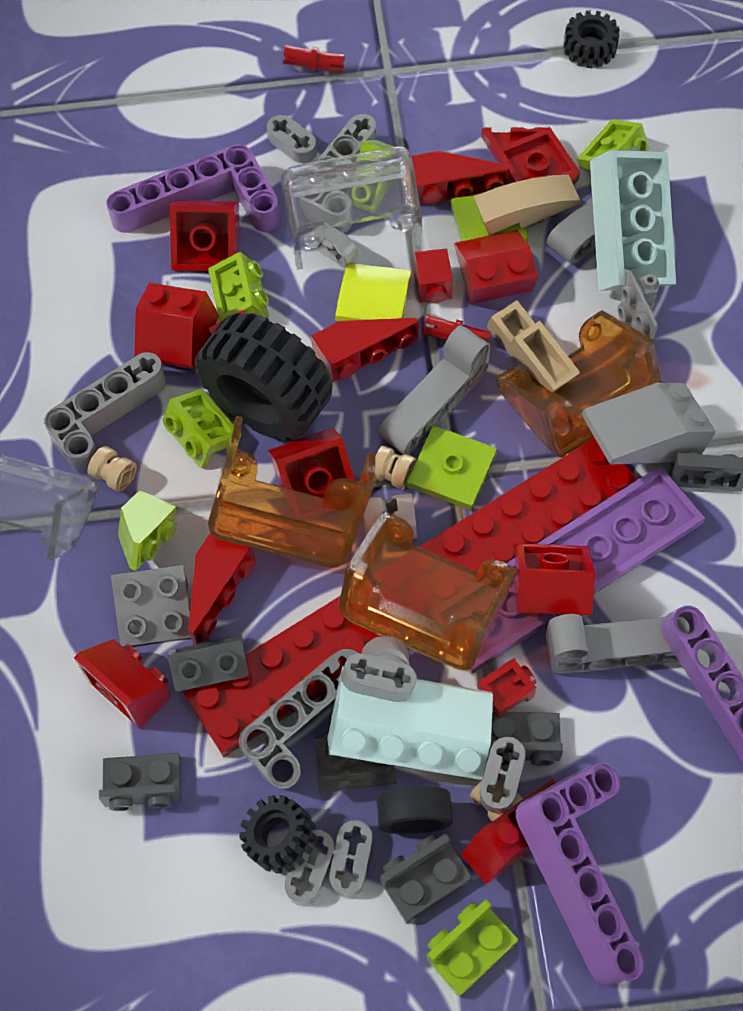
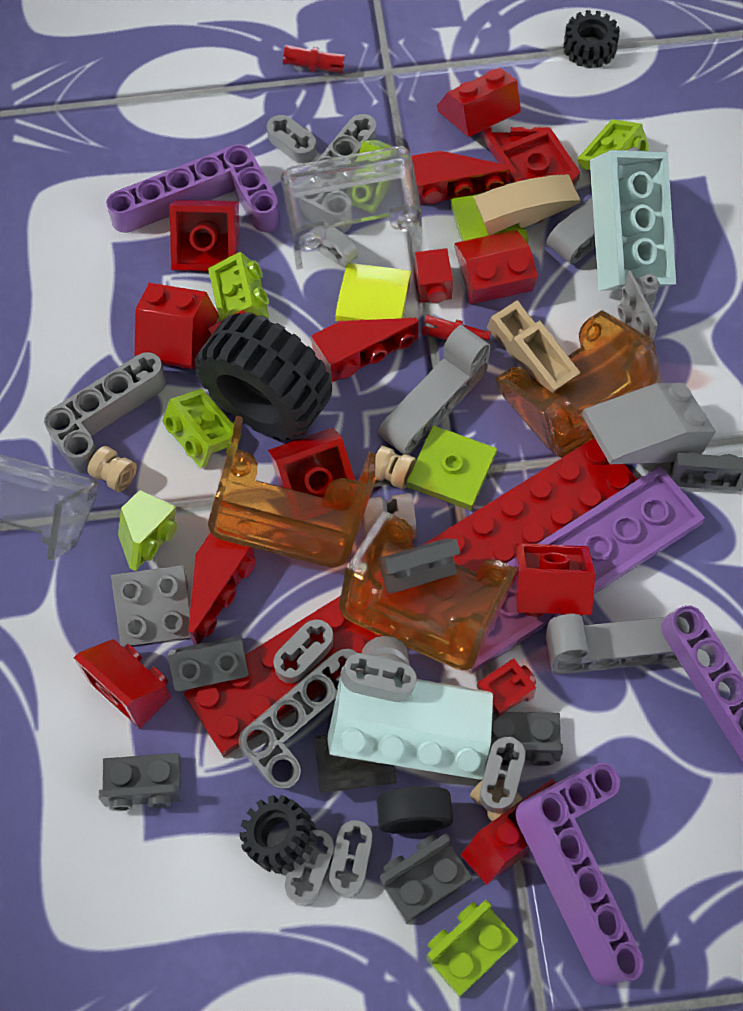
(310, 657): none -> light grey beam
(418, 565): none -> dark grey bracket
(481, 102): none -> red slope

